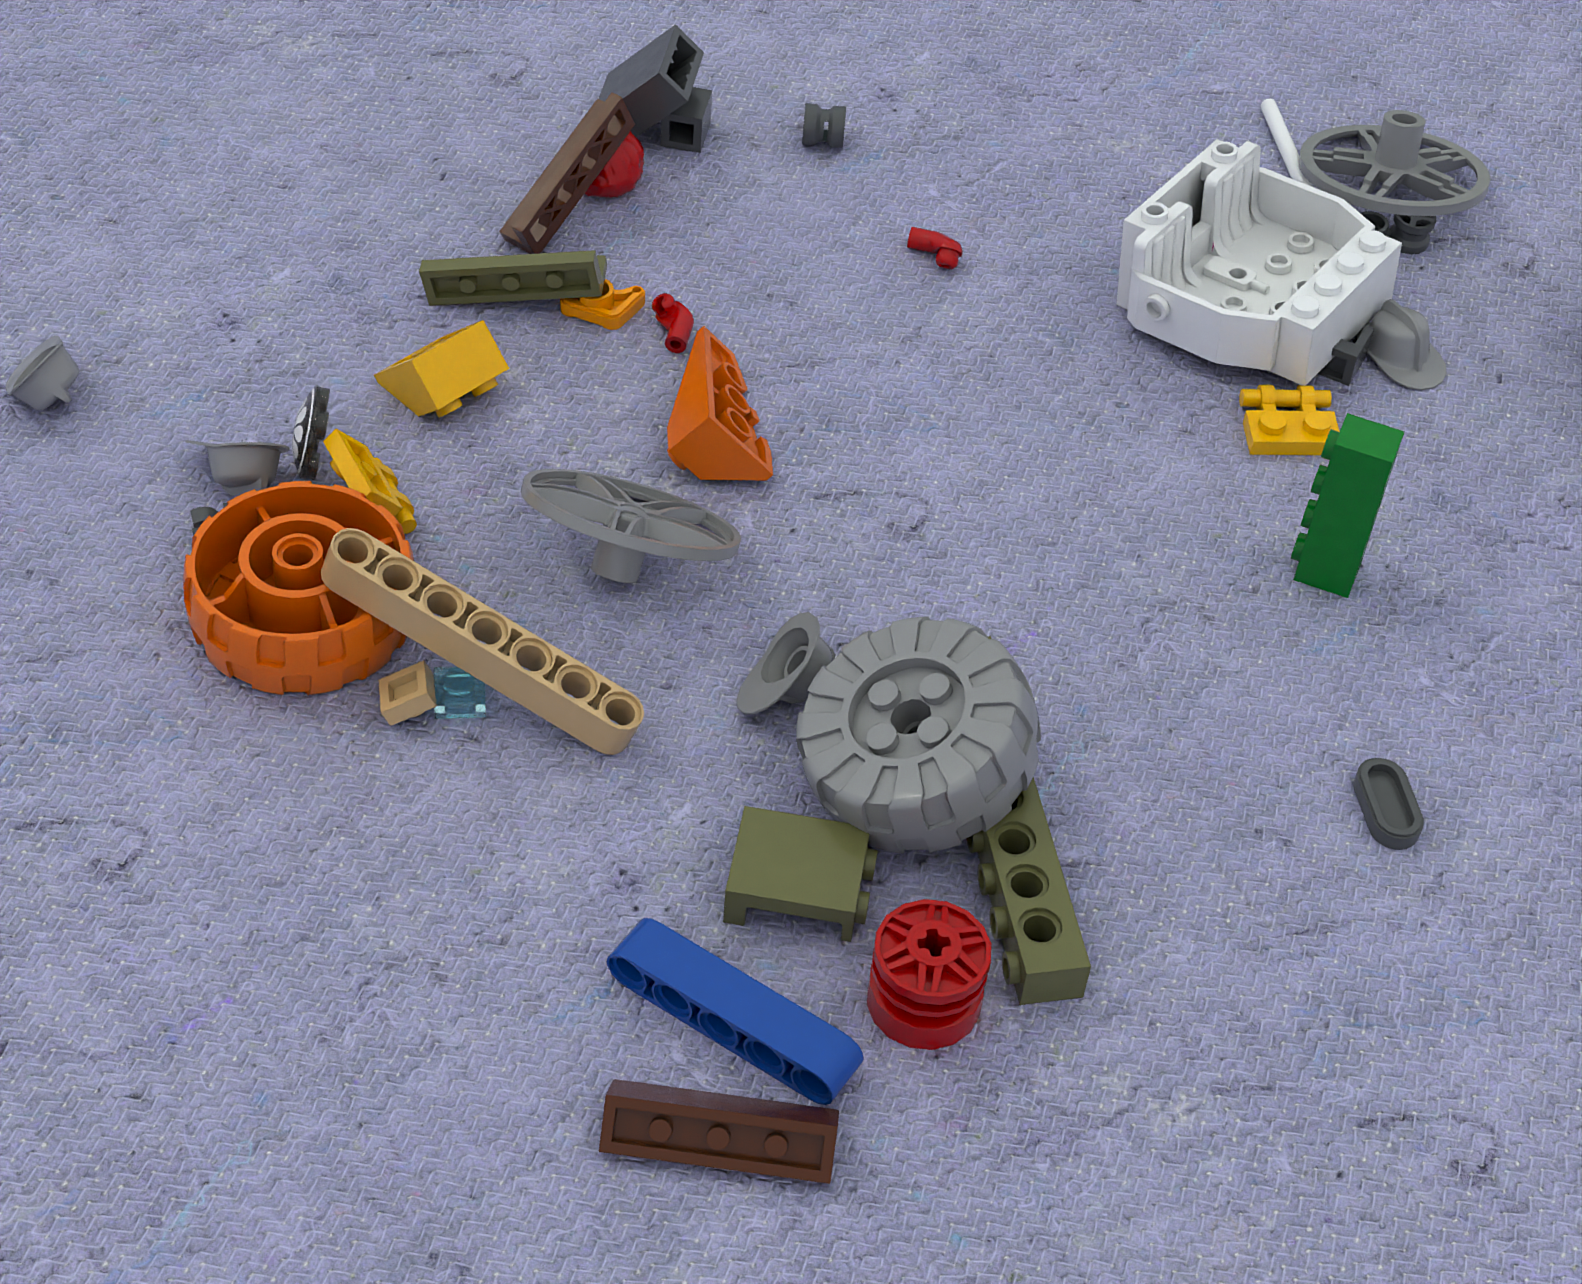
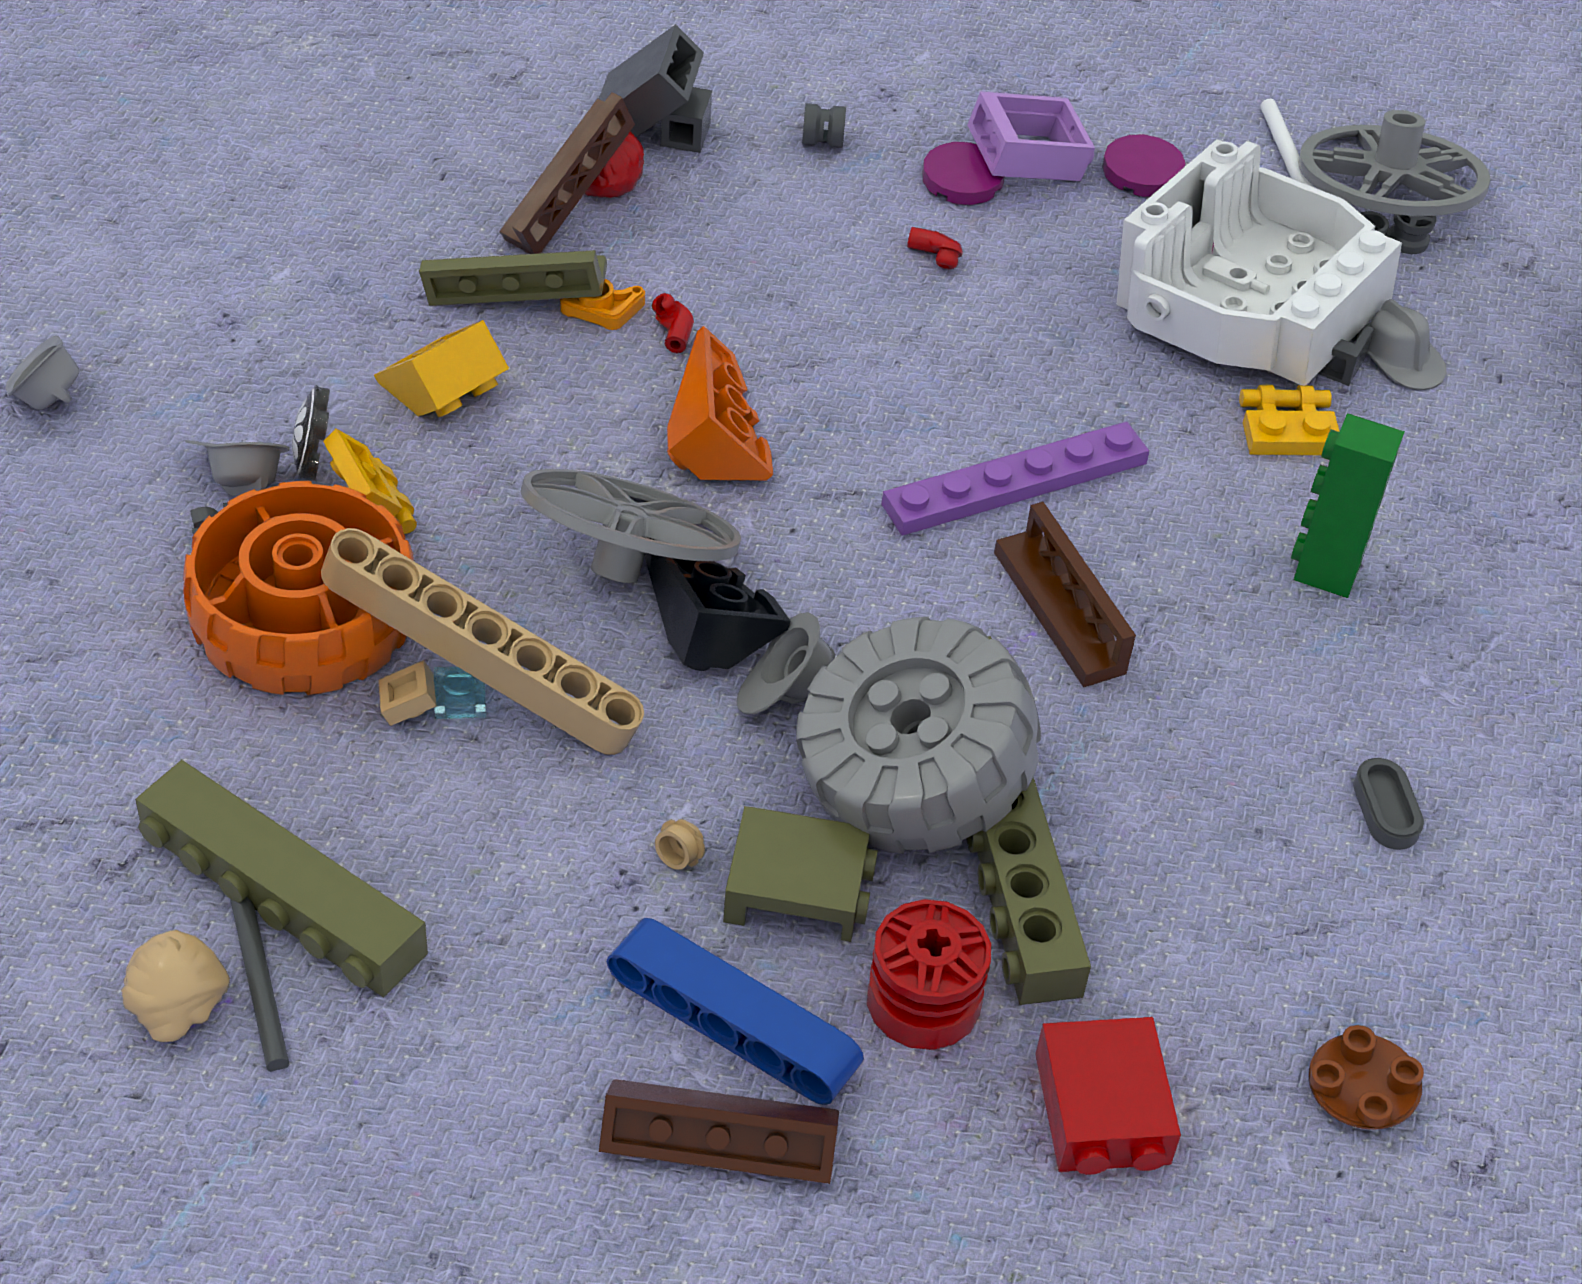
(173, 984): none -> tan hair
(260, 985): none -> dark grey bar
(283, 877): none -> olive brick
(679, 844): none -> tan plate
(711, 613): none -> black wedge
(960, 174): none -> magenta tile
(1003, 116): none -> lavender window
(1014, 478): none -> medium lavender plate
(1067, 598): none -> reddish brown fence
(1107, 1095): none -> red brick
(1141, 163): none -> magenta tile
(1365, 1079): none -> dark orange dish

